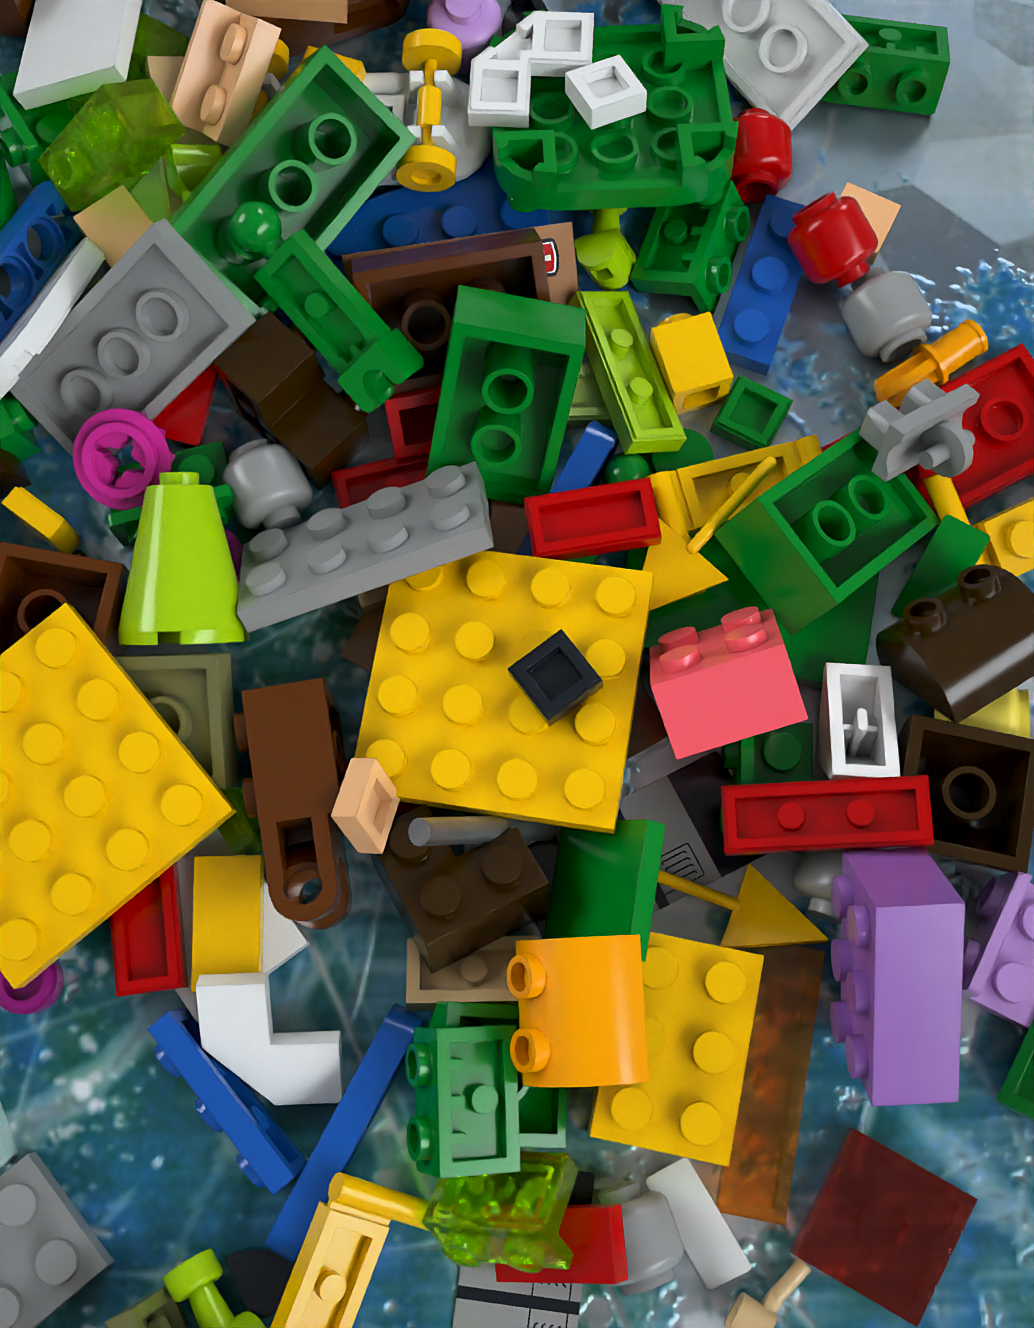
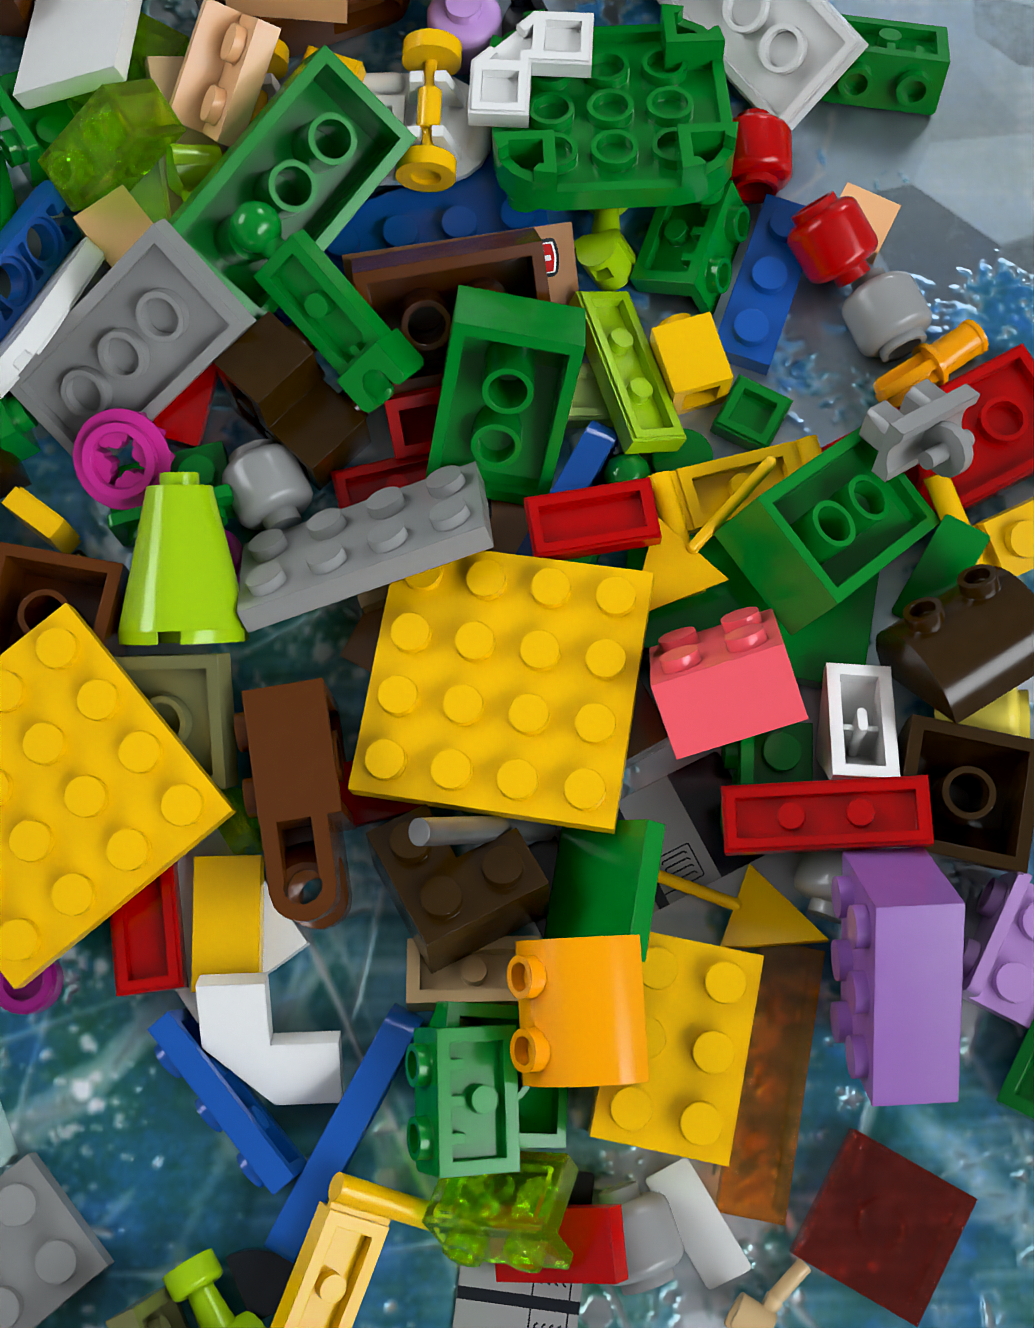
(366, 805): light nougat tile -> none
(555, 677): black tile -> none
(605, 91): white plate -> none

